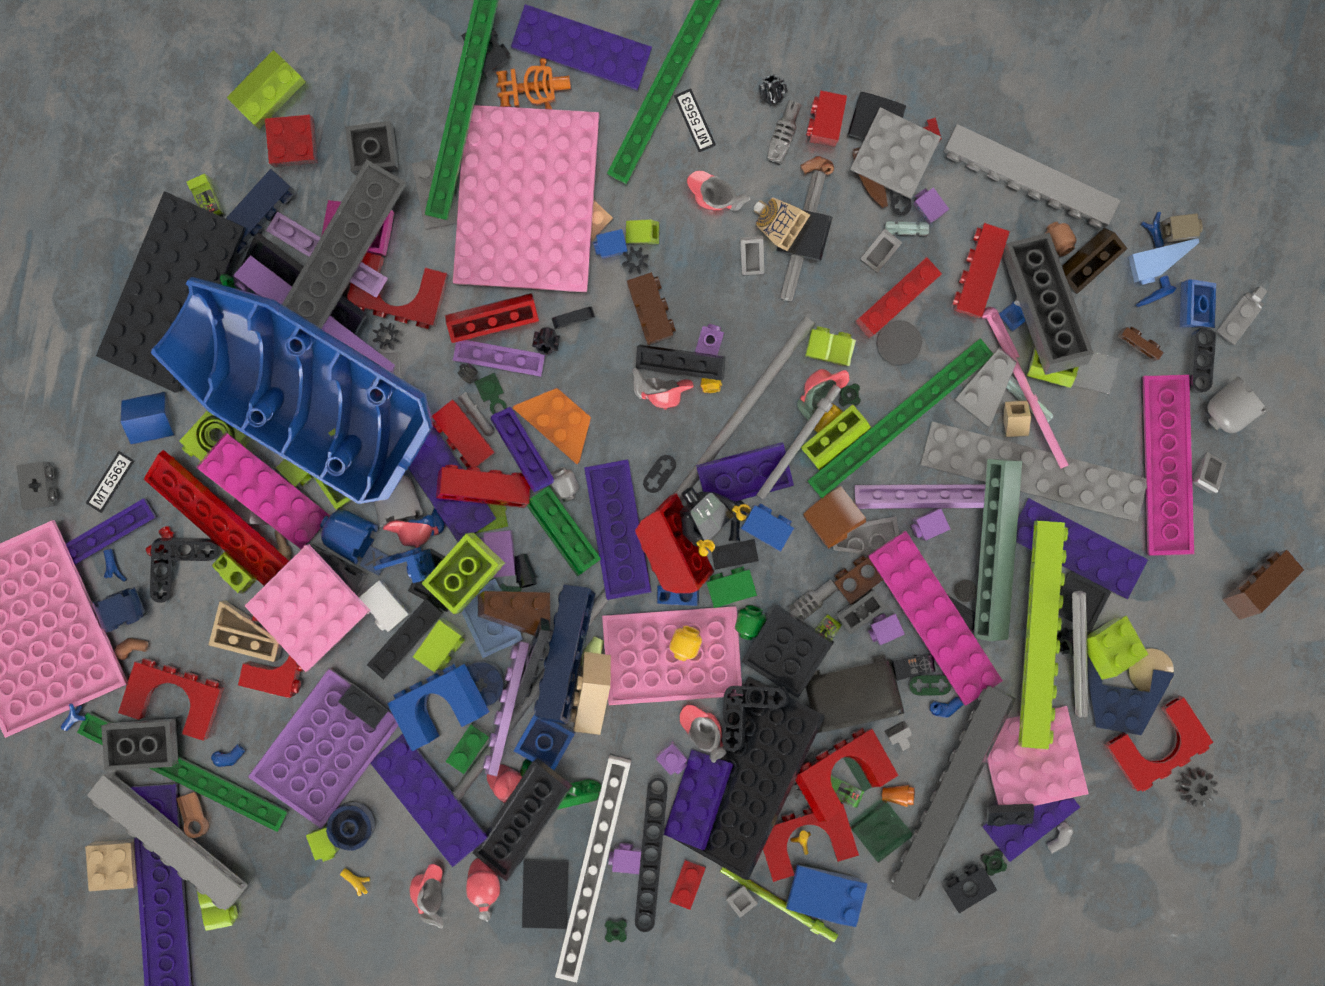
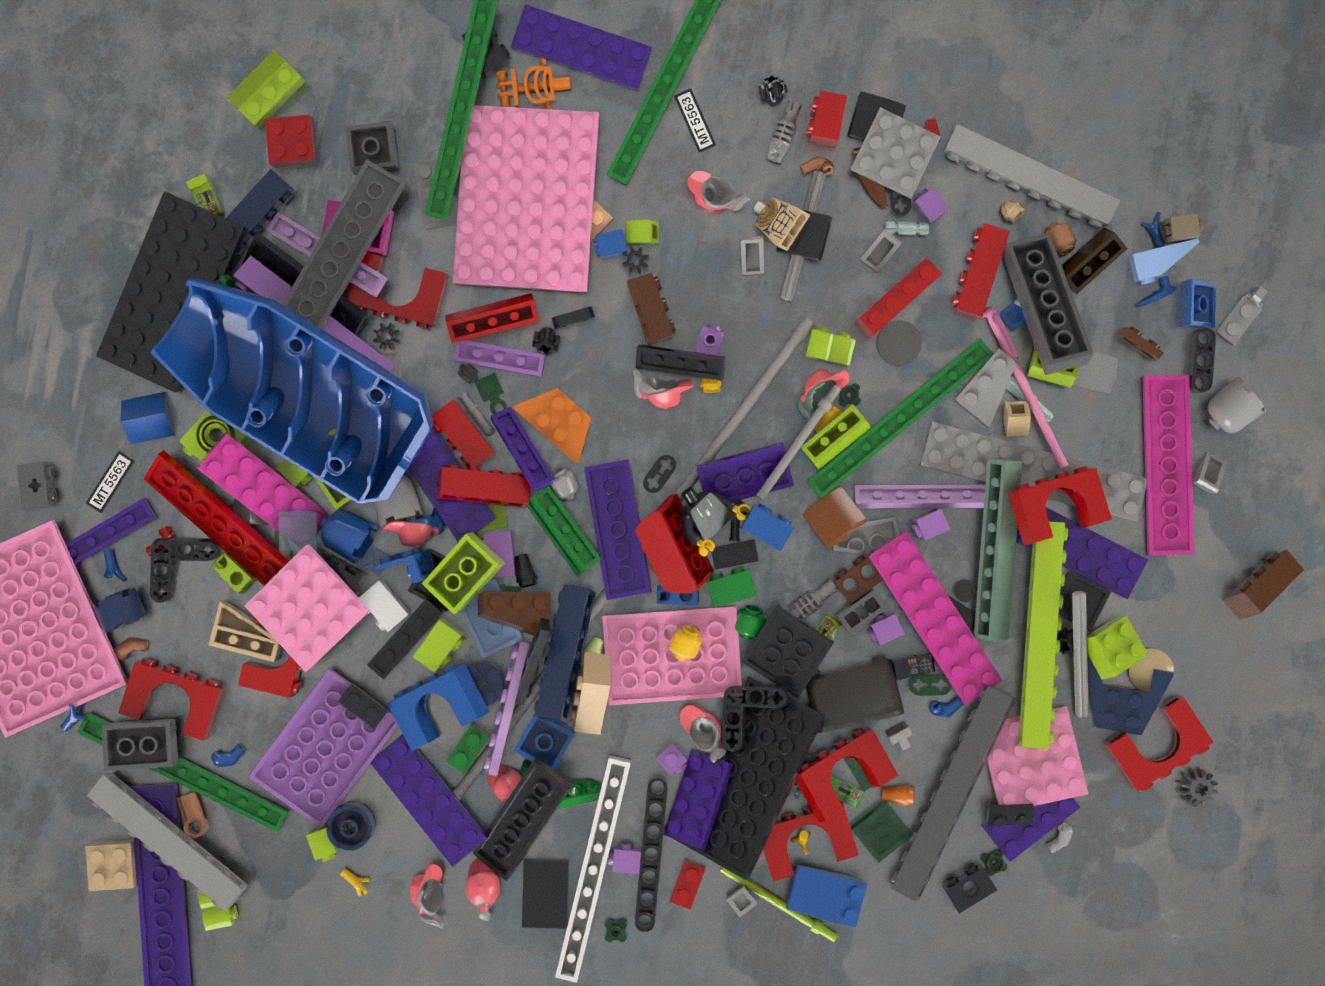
(297, 530): none -> clear light blue piece
(1012, 210): none -> tan plate
(1030, 503): none -> red arch

